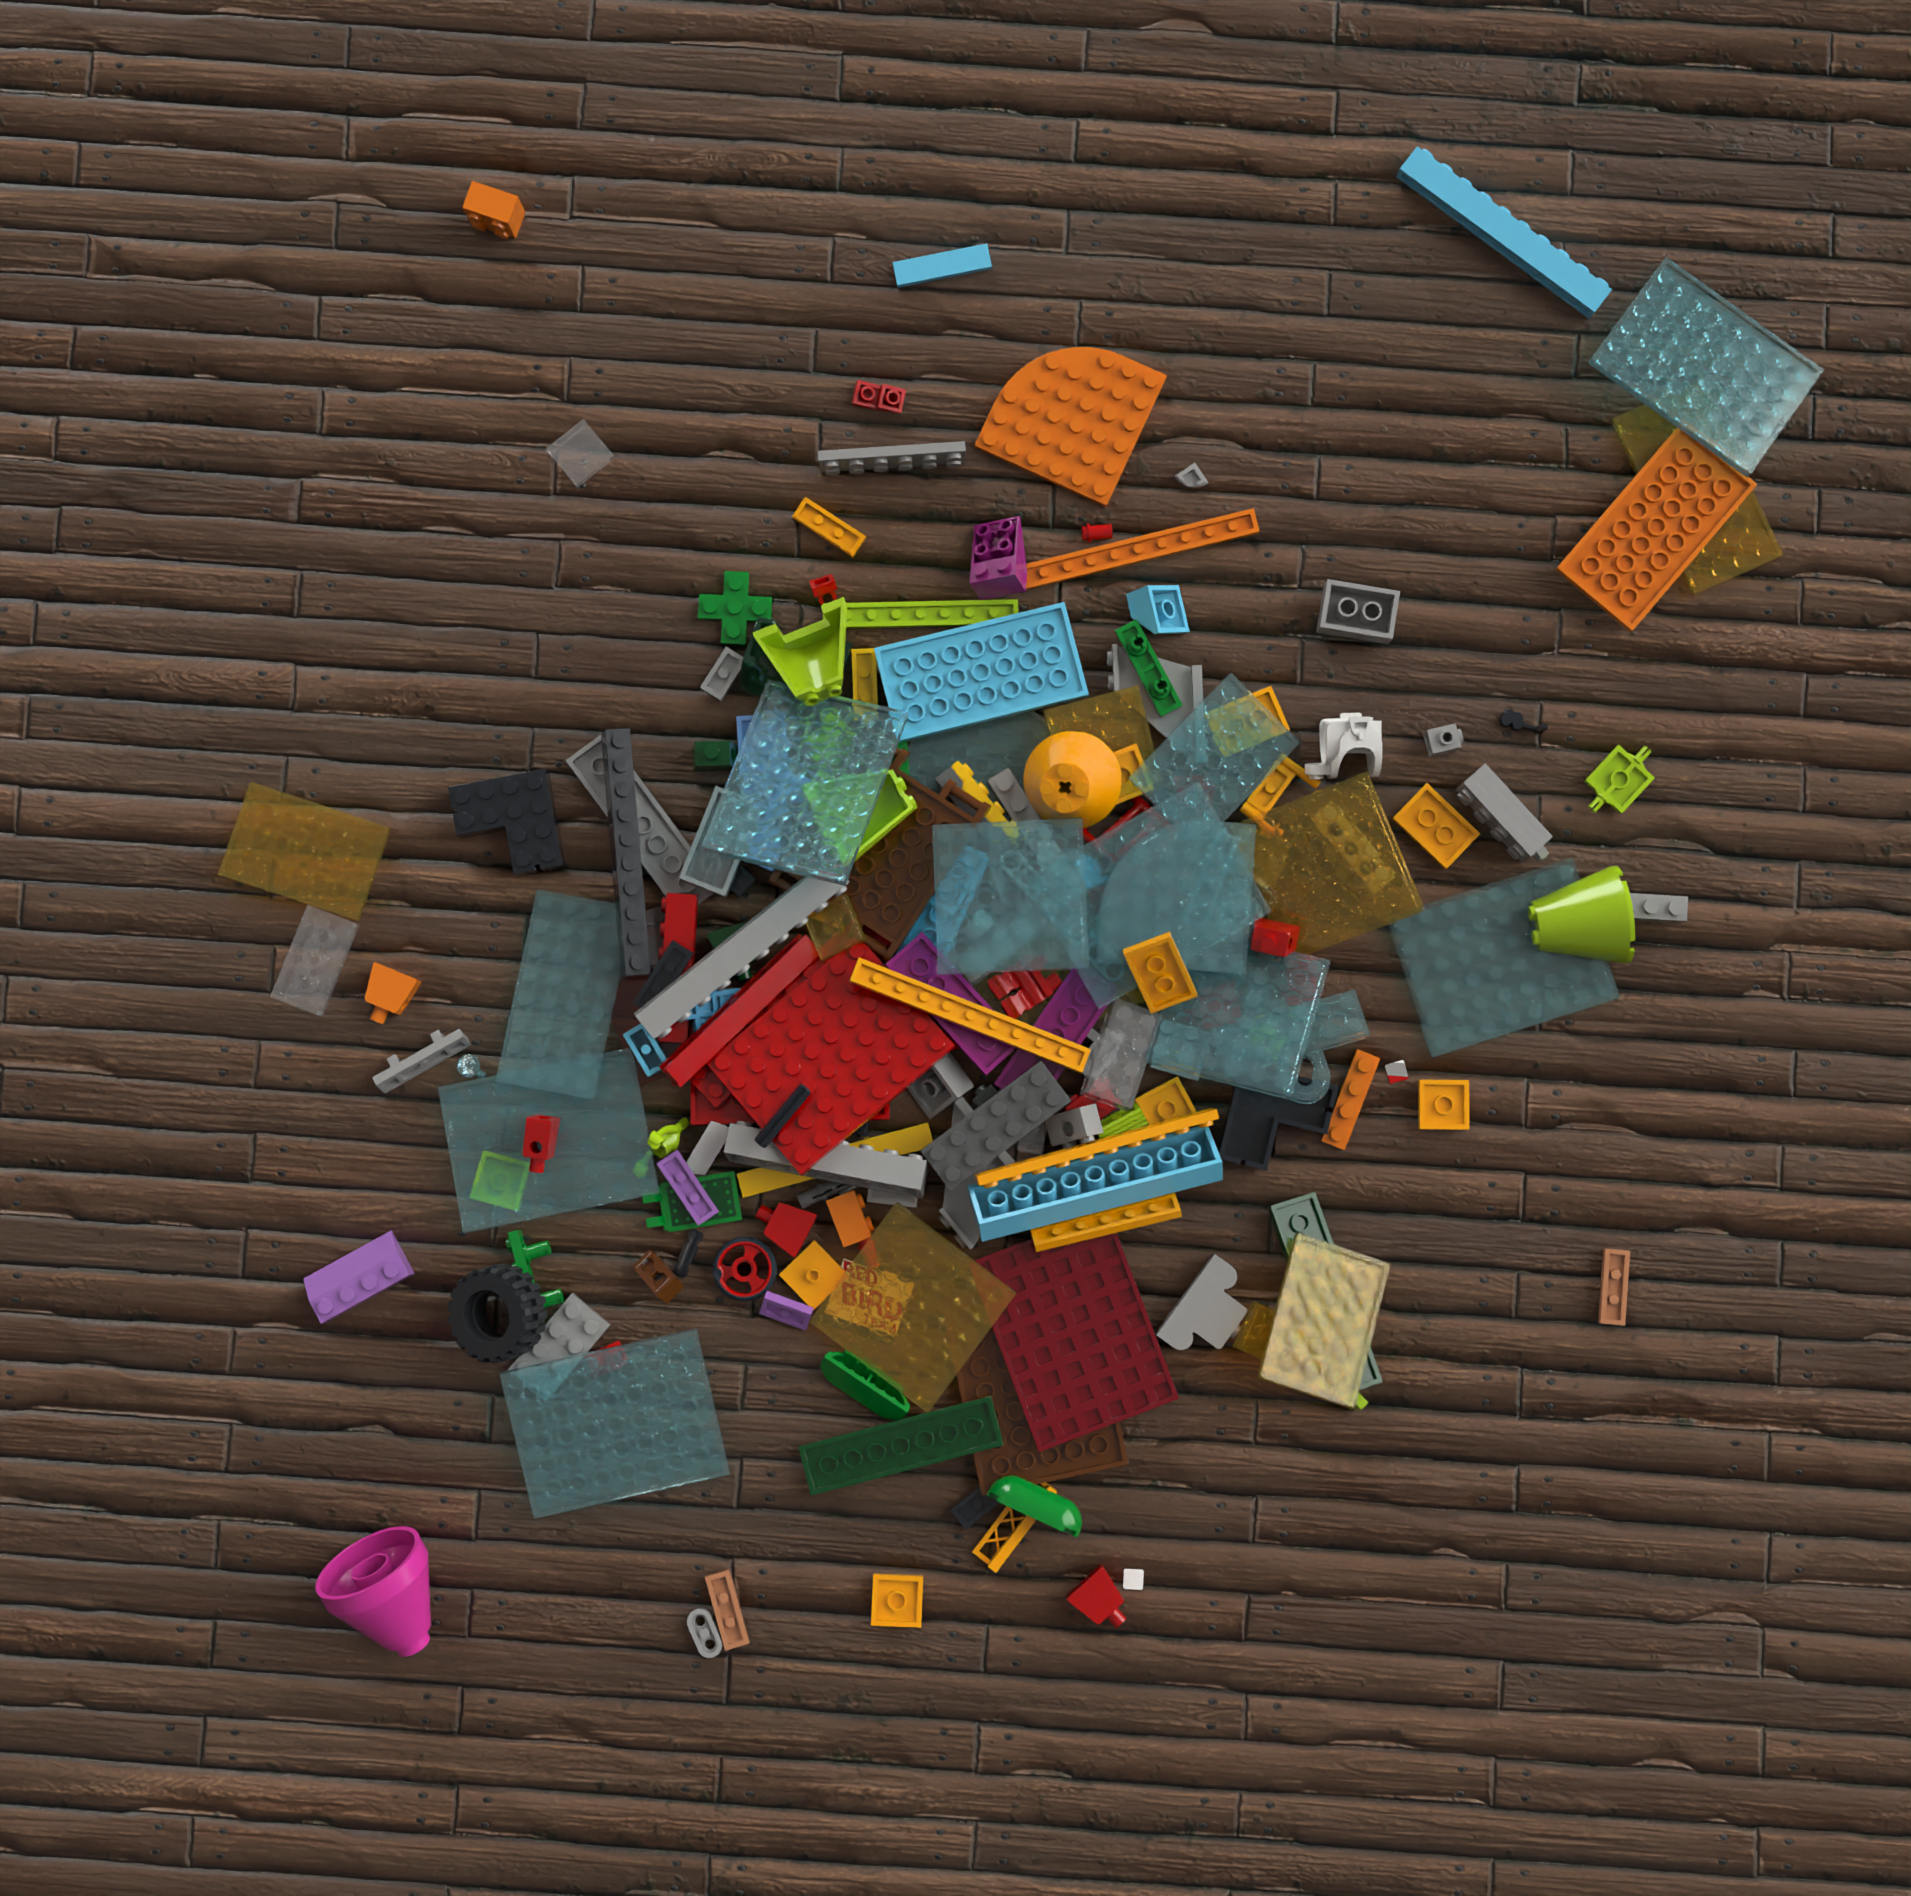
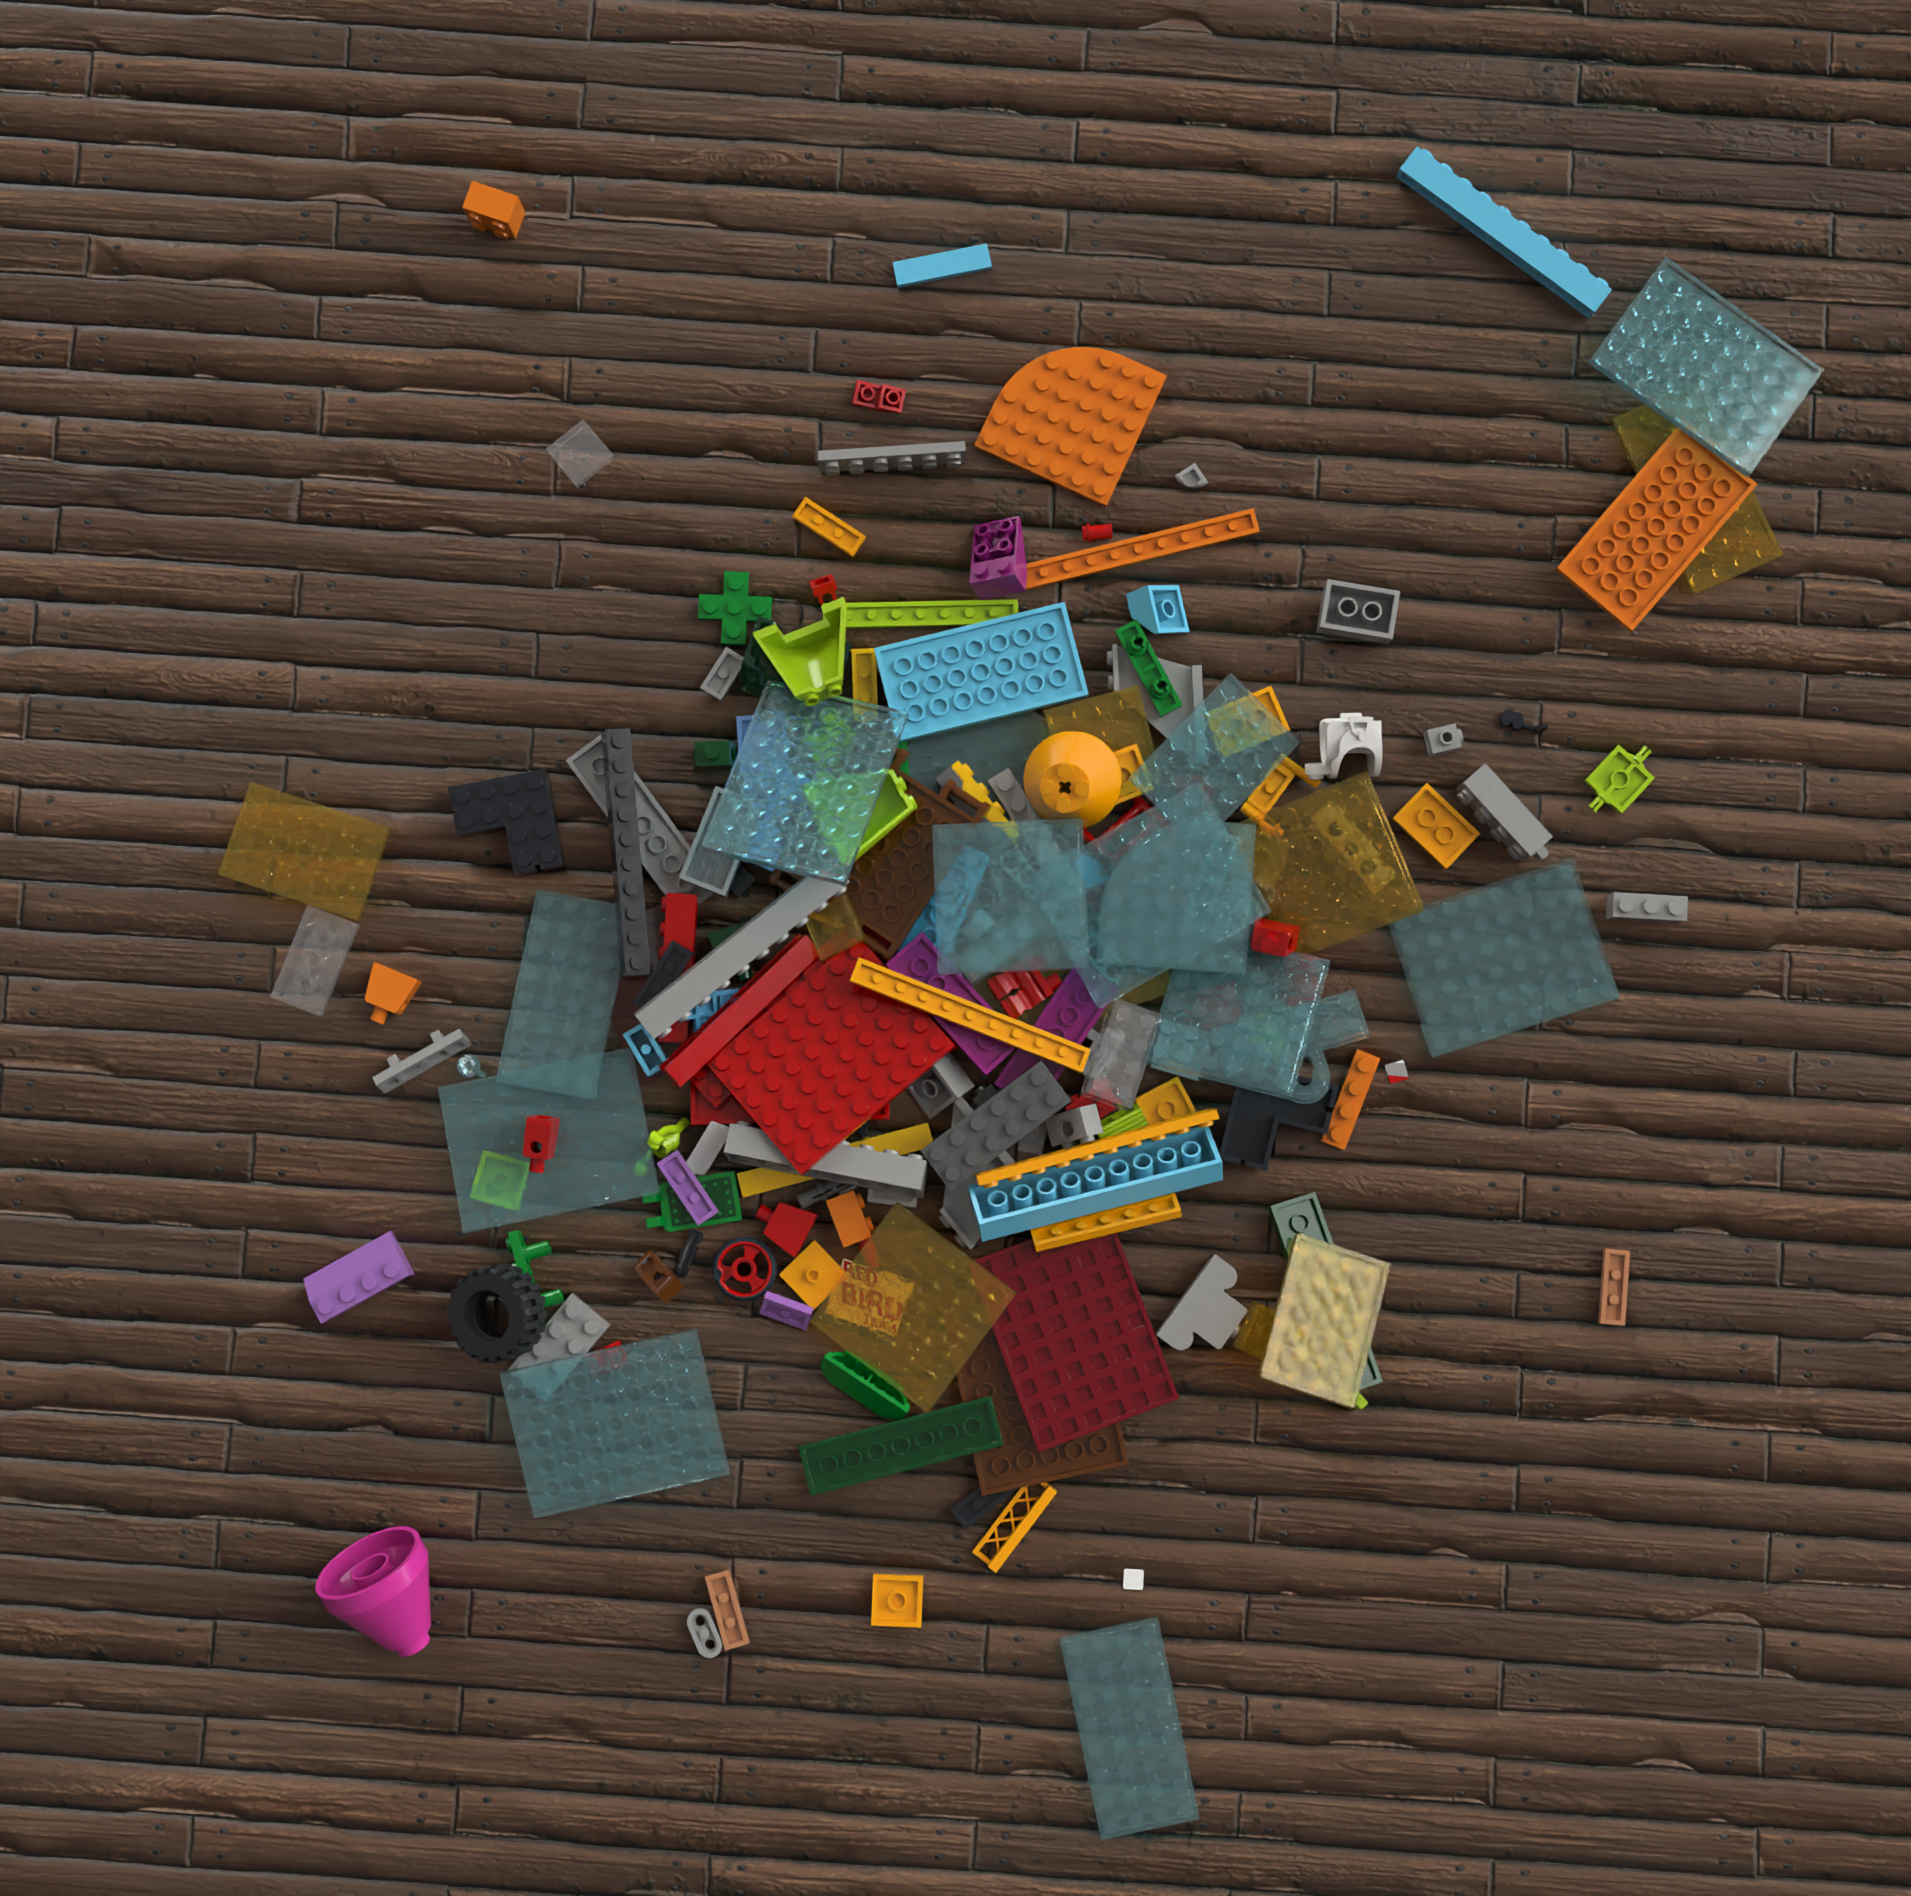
(782, 1116): black axle -> none
(1037, 1503): green brick -> none
(1098, 1598): red torso -> none
(1129, 1728): none -> clear light blue plate
(1160, 972): light orange plate -> none
(1443, 1104): light orange plate -> none
(1587, 918): lime cone -> none

